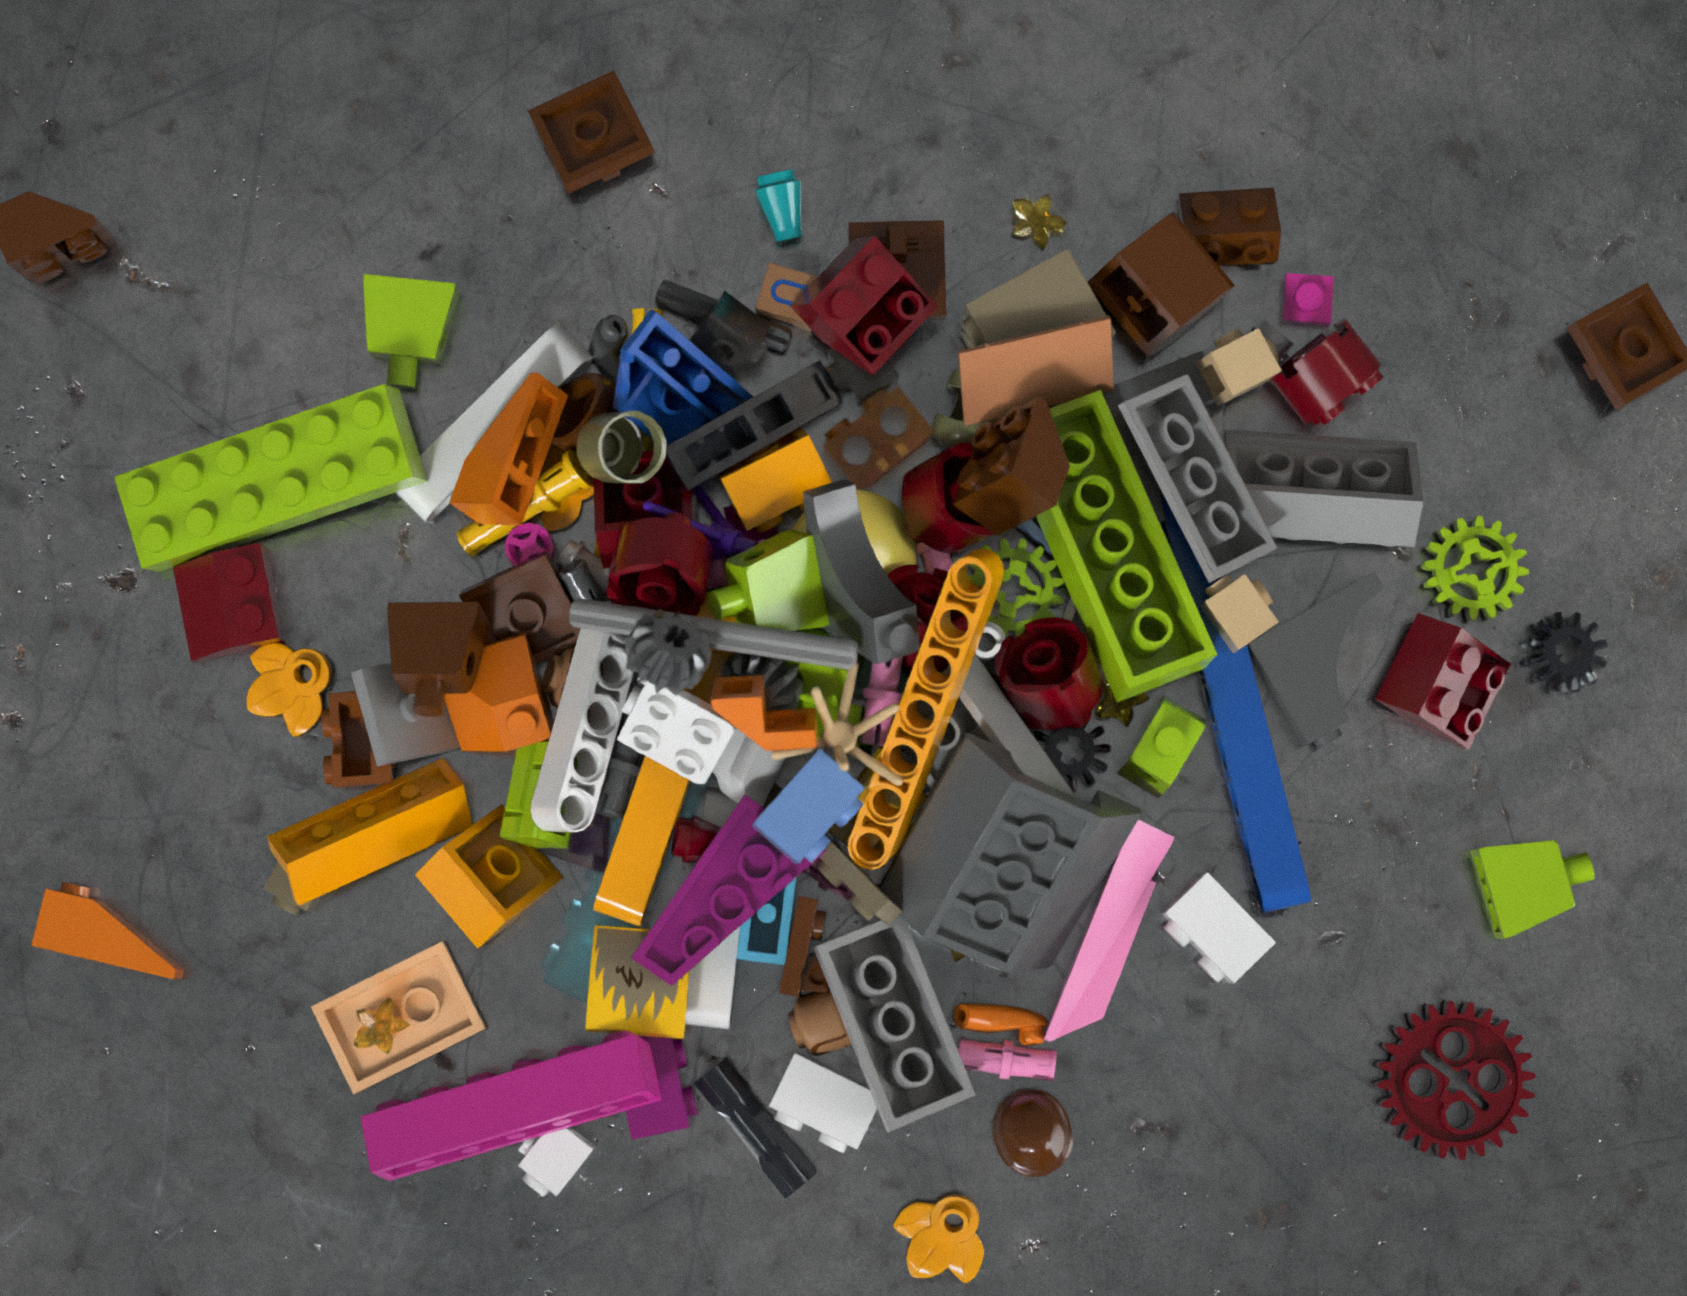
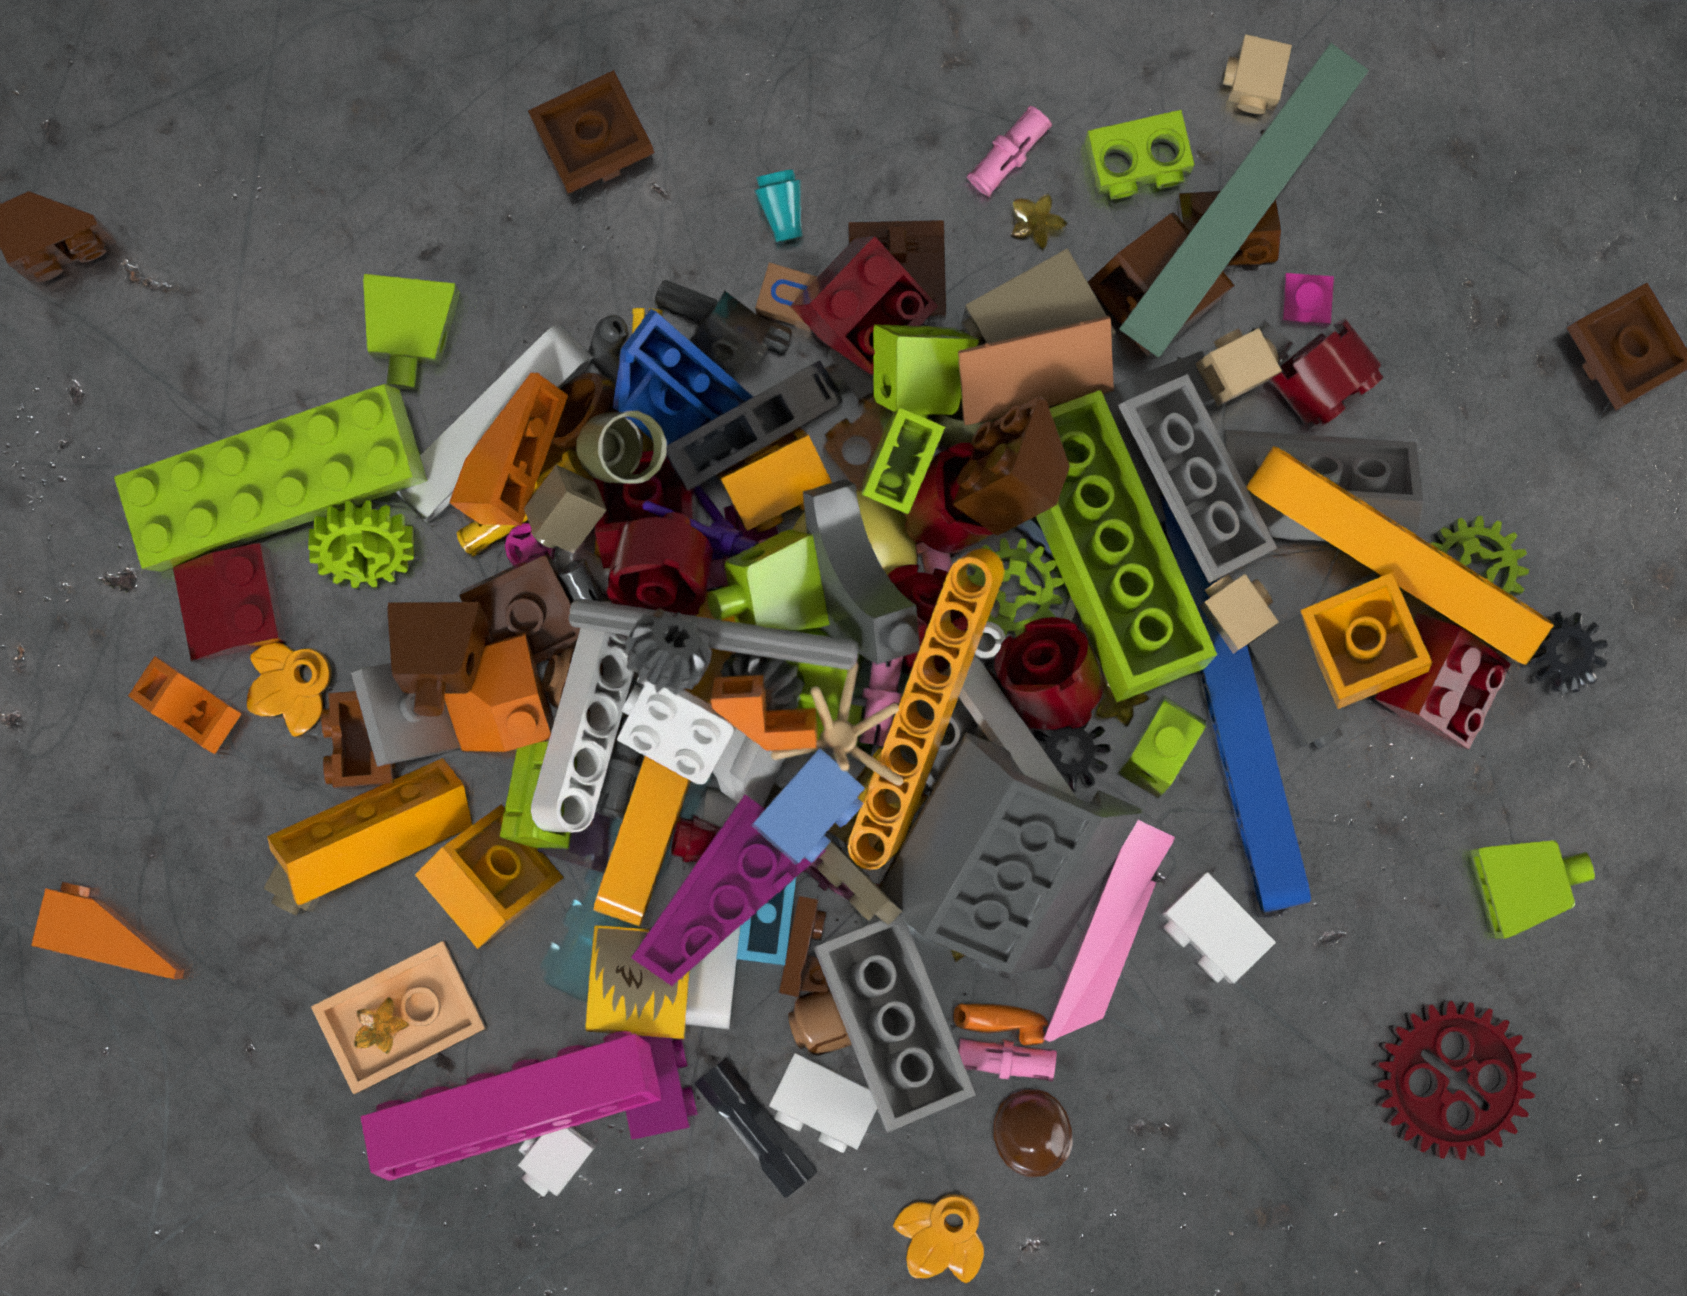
(184, 704): none -> orange slope
(361, 544): none -> lime gear
(564, 509): none -> dark tan brick
(901, 460): none -> lime torso
(919, 368): none -> lime torso
(1009, 150): none -> bright pink pin
(1135, 142): none -> lime brick
(1243, 200): none -> sand green tile
(1257, 74): none -> tan brick
(1365, 640): none -> light orange slope
(1392, 548): none -> light orange beam

